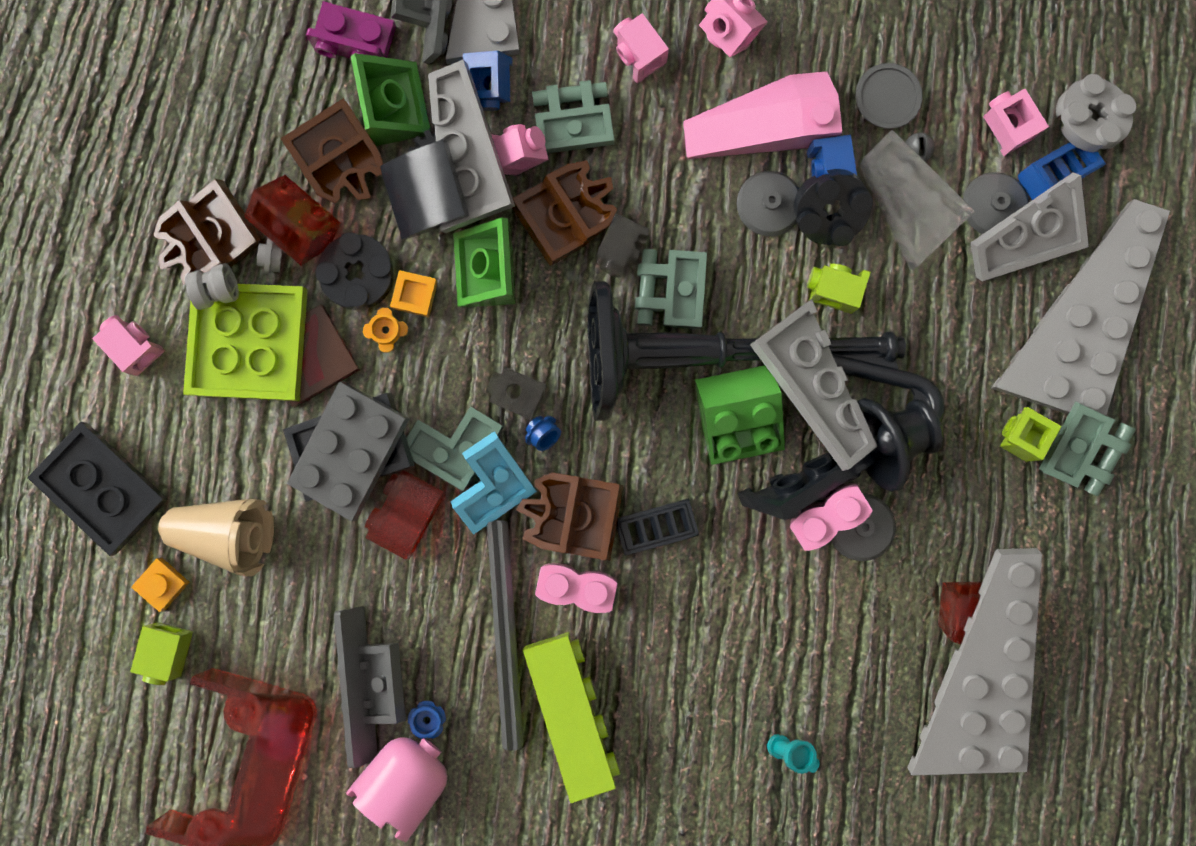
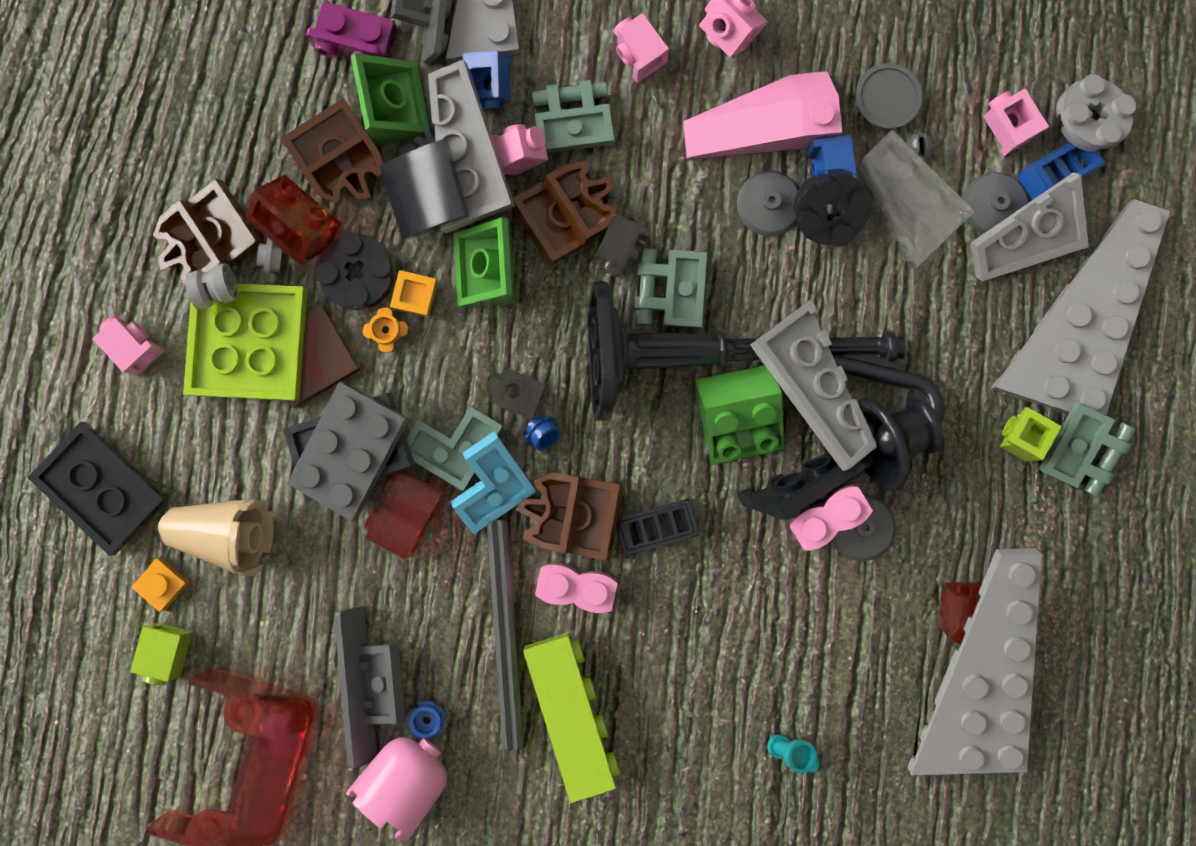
(838, 287): lime brick -> none

